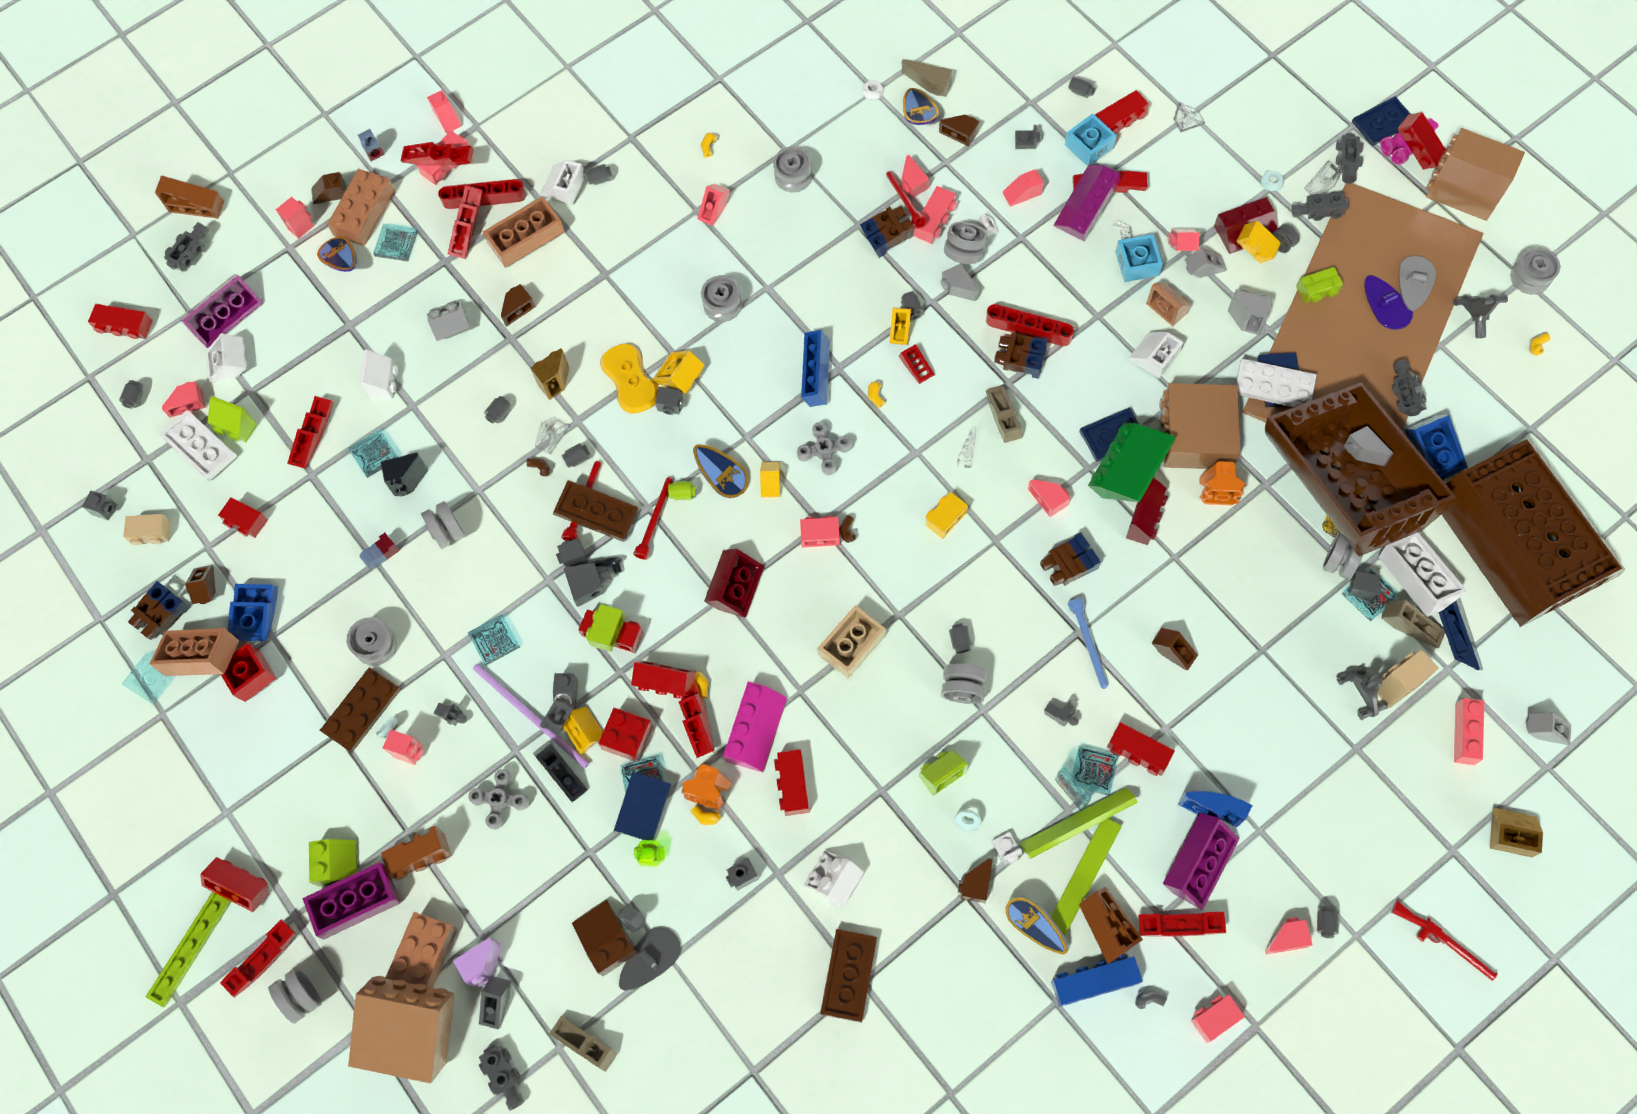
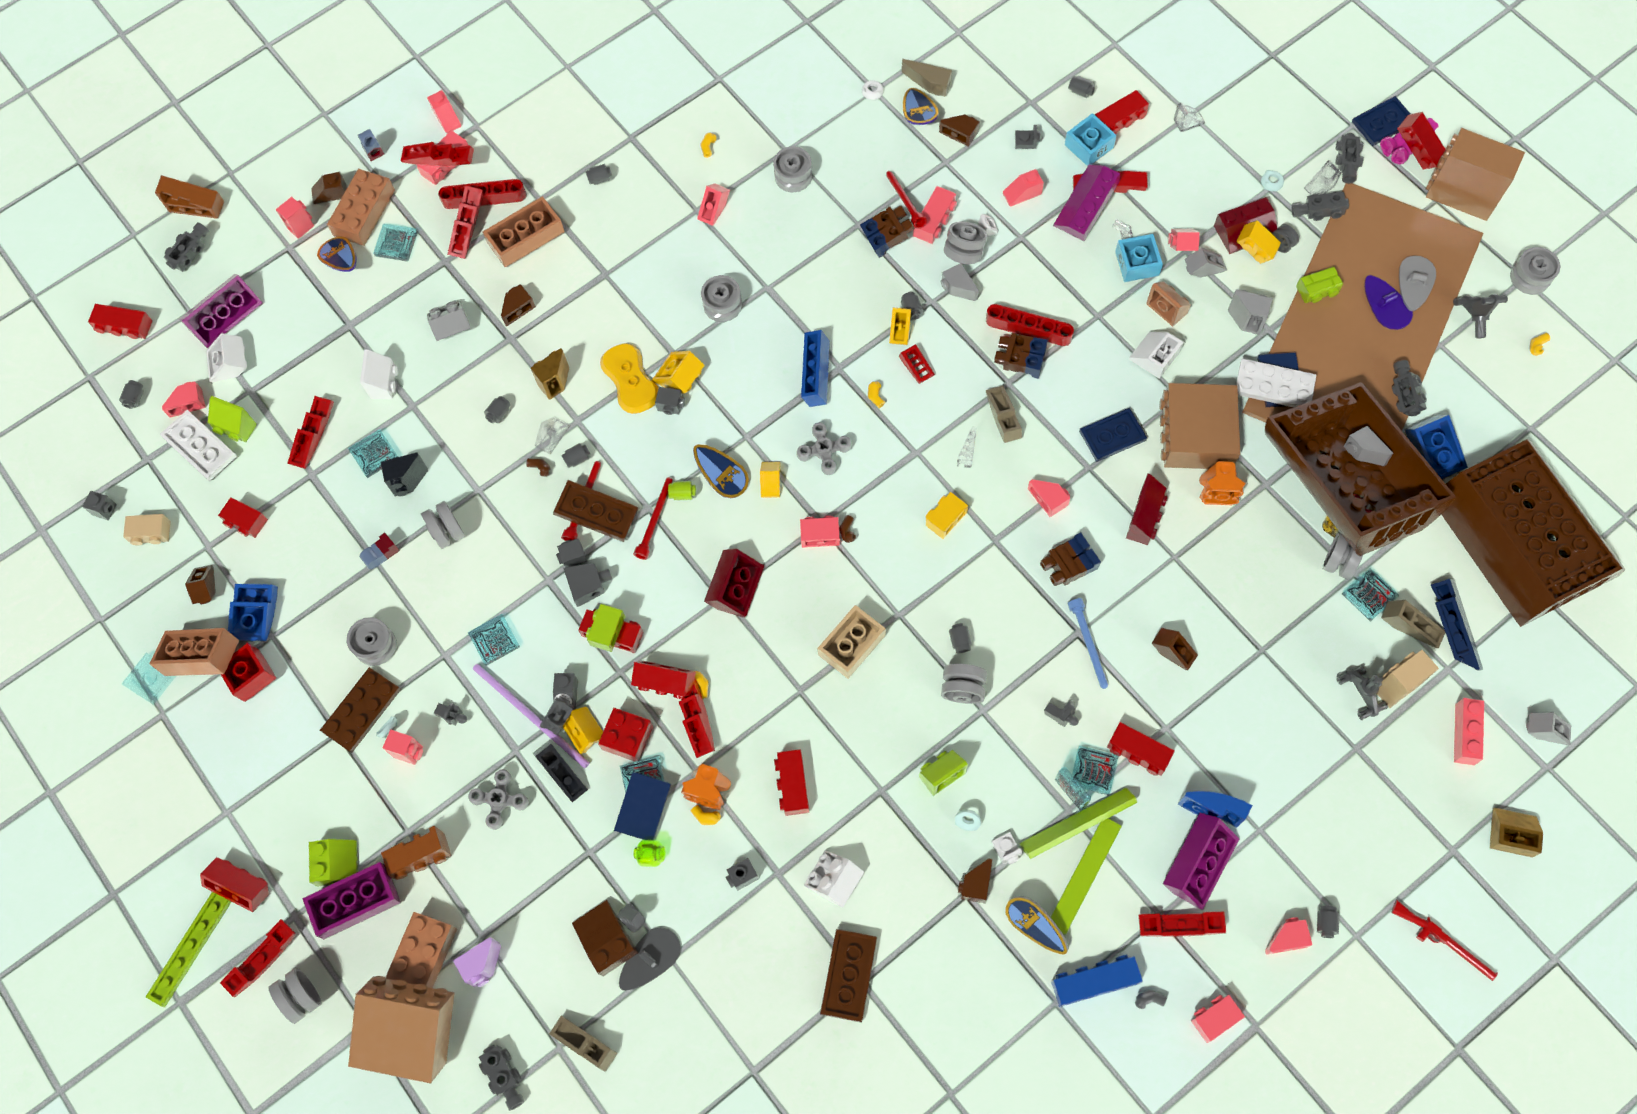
(158, 610): reddish brown hips -> none
(494, 1002): dark grey slope -> none
(564, 181): white slope -> none
(615, 562): black bar -> none
(754, 727): dark pink slope -> none
(913, 178): coral slope -> none
(1109, 925): dark orange wedge -> none
(1130, 462): green slope -> none
(1365, 585): dark grey brick -> none
(1422, 574): white slope -> none

